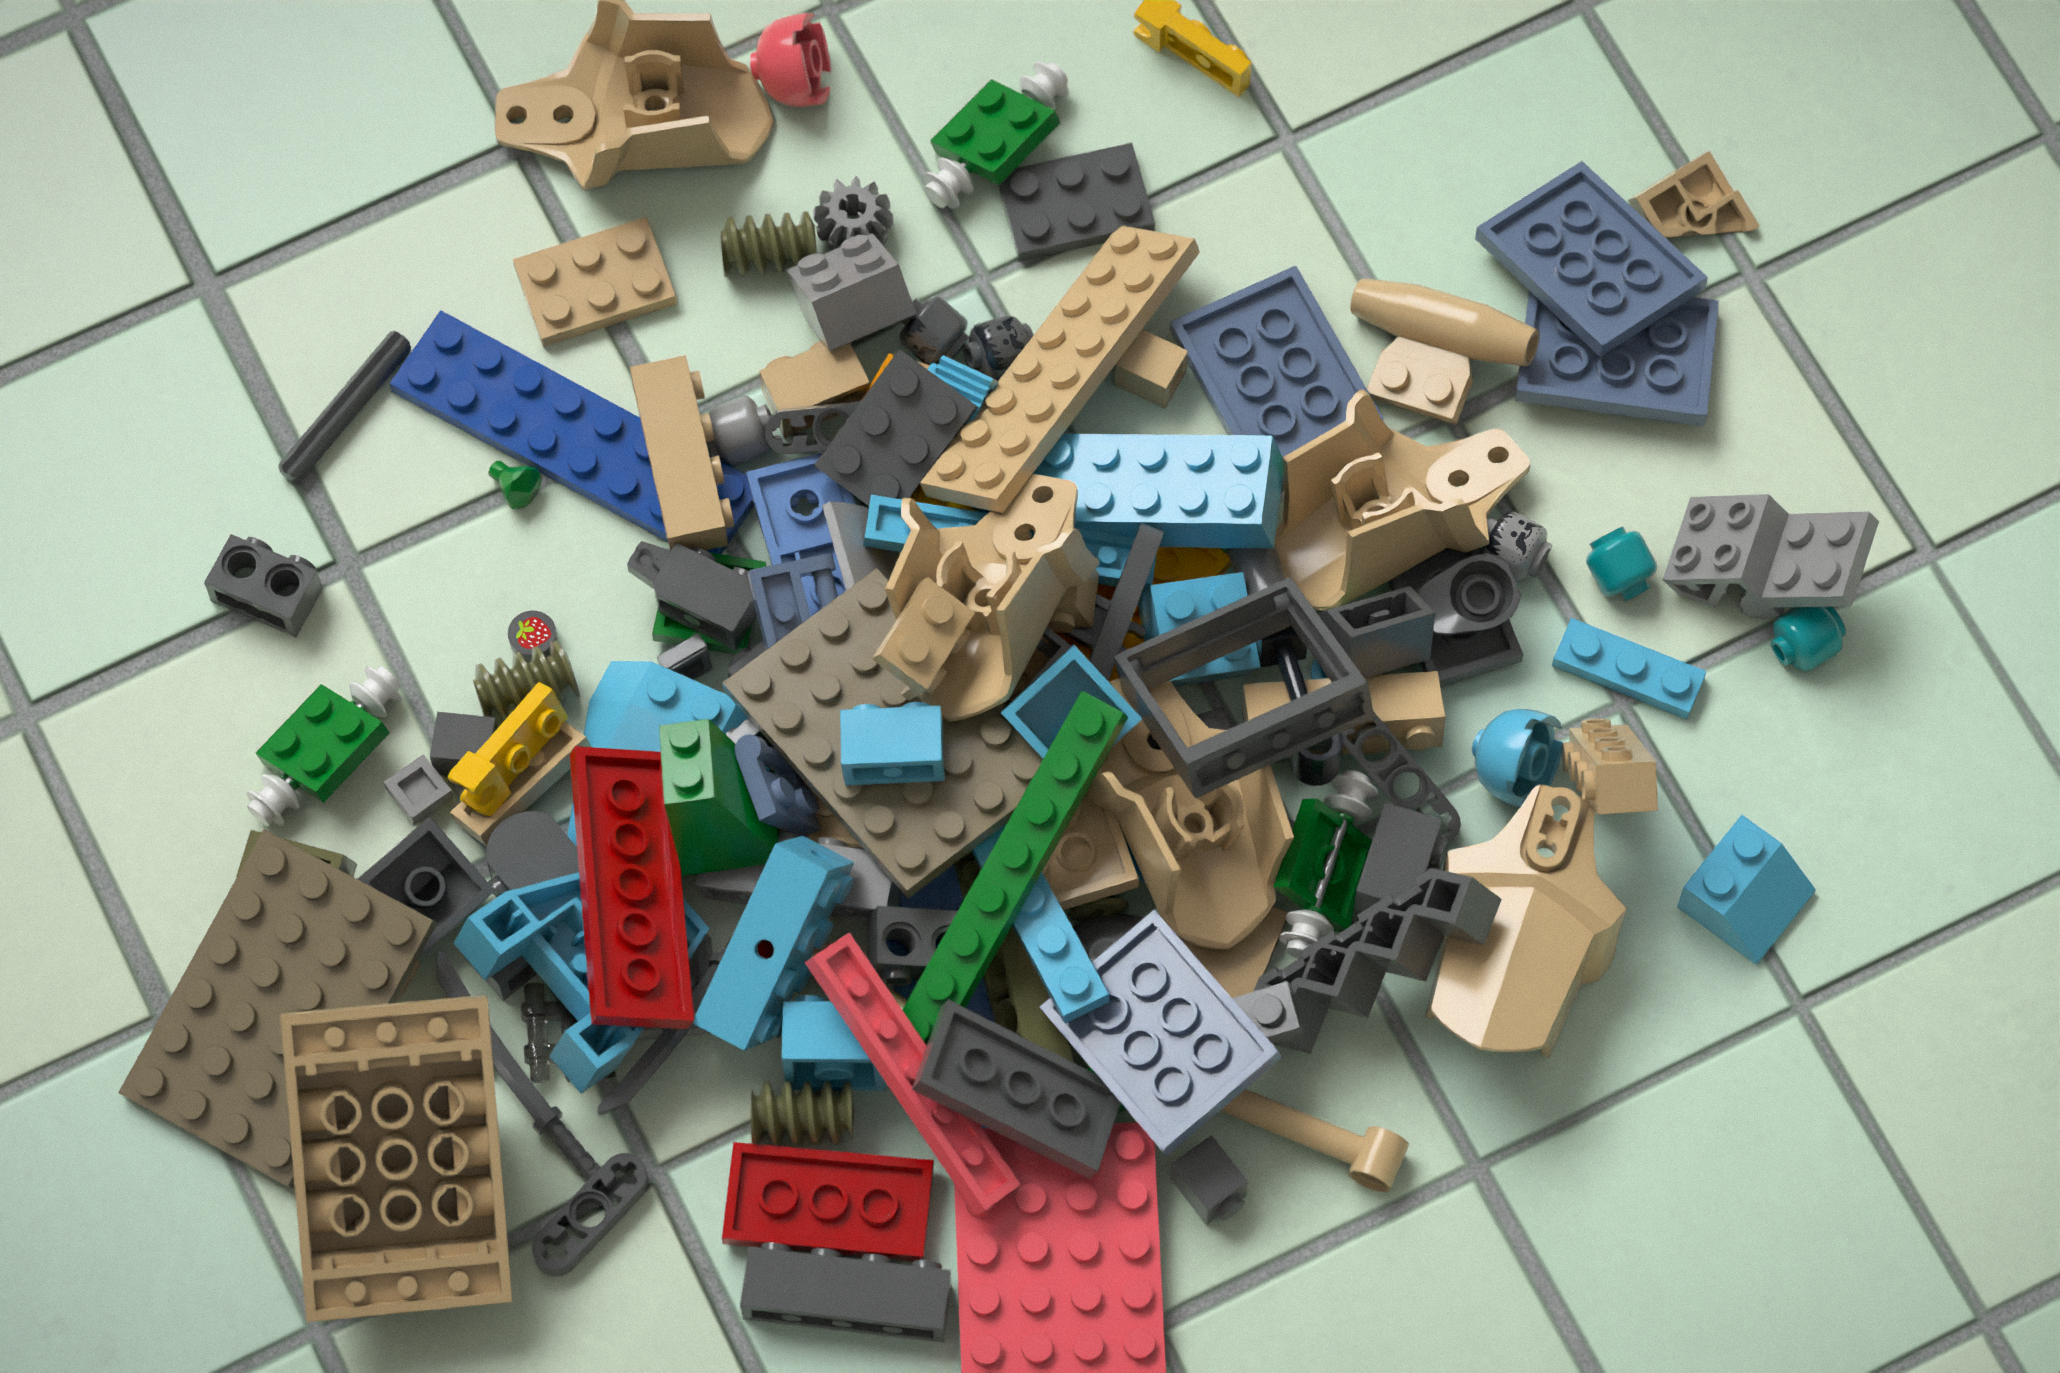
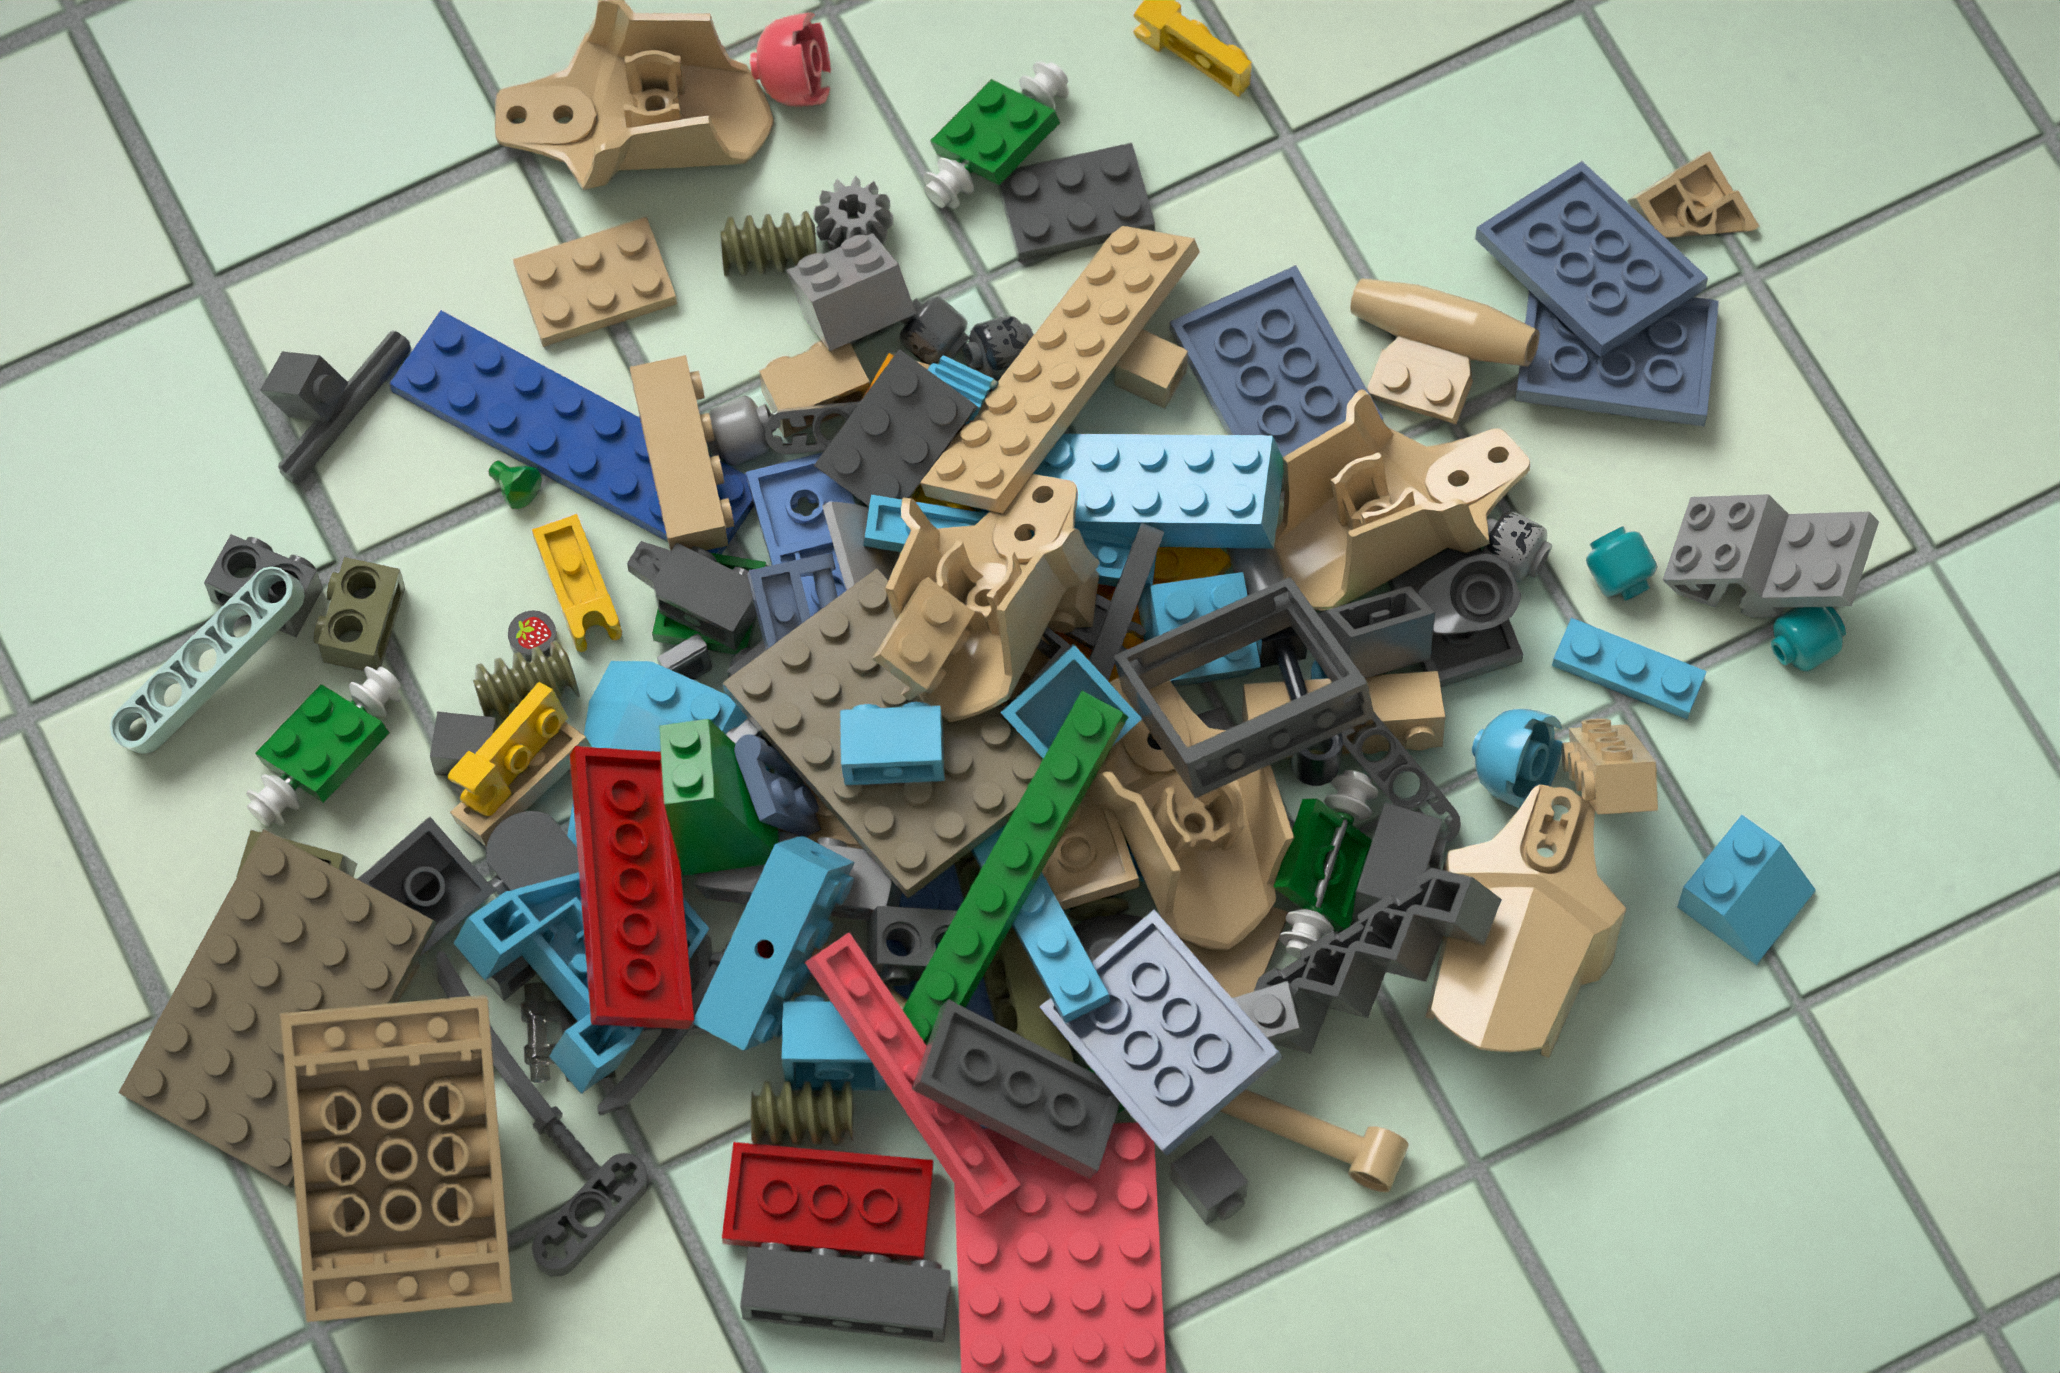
(184, 664): none -> light aqua beam
(304, 386): none -> dark grey brick
(370, 615): none -> olive brick
(418, 789): light grey plate -> none
(576, 579): none -> yellow plate

